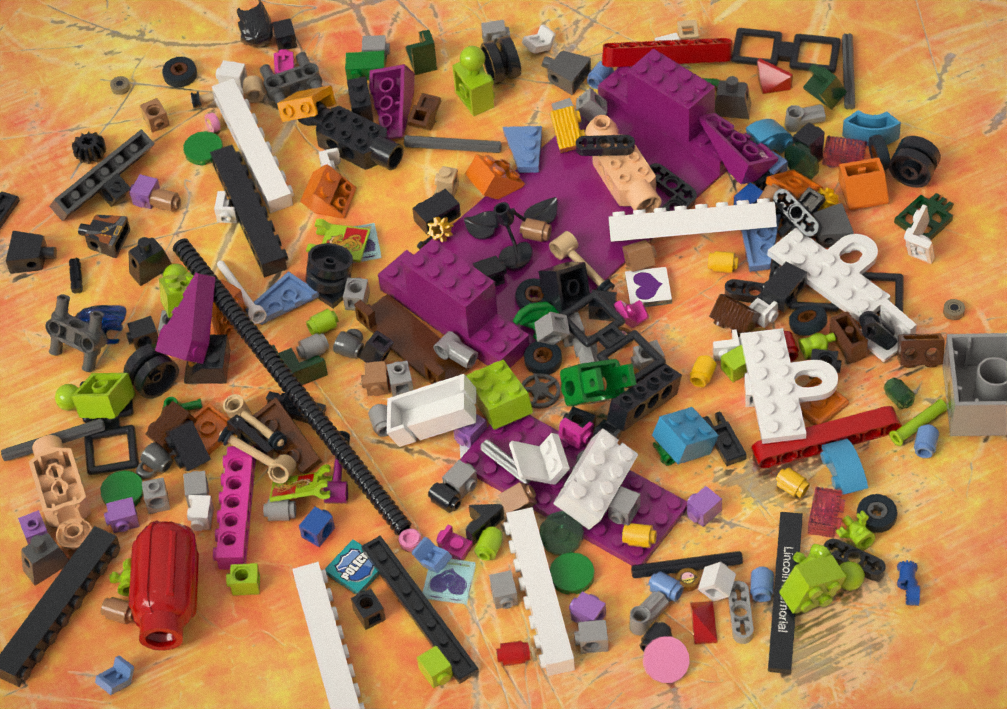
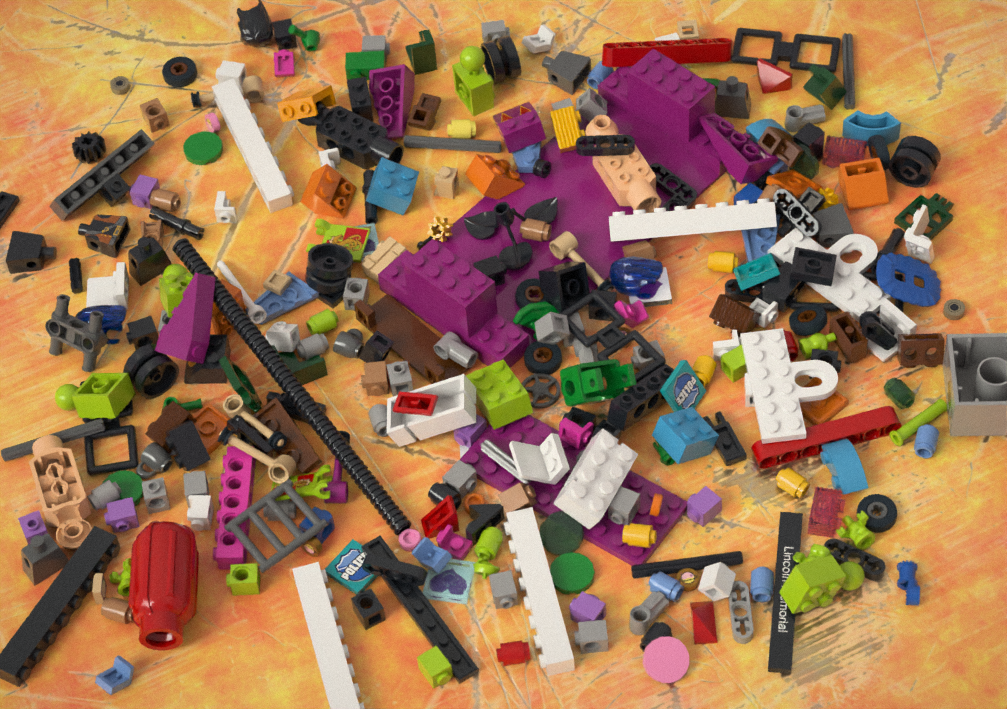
(99, 588): none -> tan tile
(104, 494): none -> light grey brick
(110, 289): none -> white bracket
(153, 230): none -> medium nougat piece
(183, 226): none -> black pin
(241, 384): none -> dark green piece
(249, 211): black brick -> none
(277, 282): none -> tan tile
(283, 336): none -> white brick
(283, 551): none -> dark grey bar
(288, 82): dark grey piece -> none
(309, 38): none -> green bar
(312, 547): none -> pearl gold tile
(370, 209): none -> black pin
(384, 254): none -> tan brick
(392, 186): none -> dark azure brick
(394, 570): none -> black beam
(415, 403): none -> red slope
(439, 205): black brick -> none
(440, 517): none -> red slope
(461, 129): none -> light yellow brick
(473, 499): none -> orange tile
(485, 568): none -> lime hat
(519, 127): none -> magenta slope
(541, 168): none -> black bush
(632, 273): none -> clear blue hair
(656, 504): none -> orange tile
(683, 388): none -> tile
(756, 271): none -> teal tile
(780, 144): none -> reddish brown brick
(813, 266): none -> black tile
(890, 246): none -> black pin
(907, 290): none -> blue piece

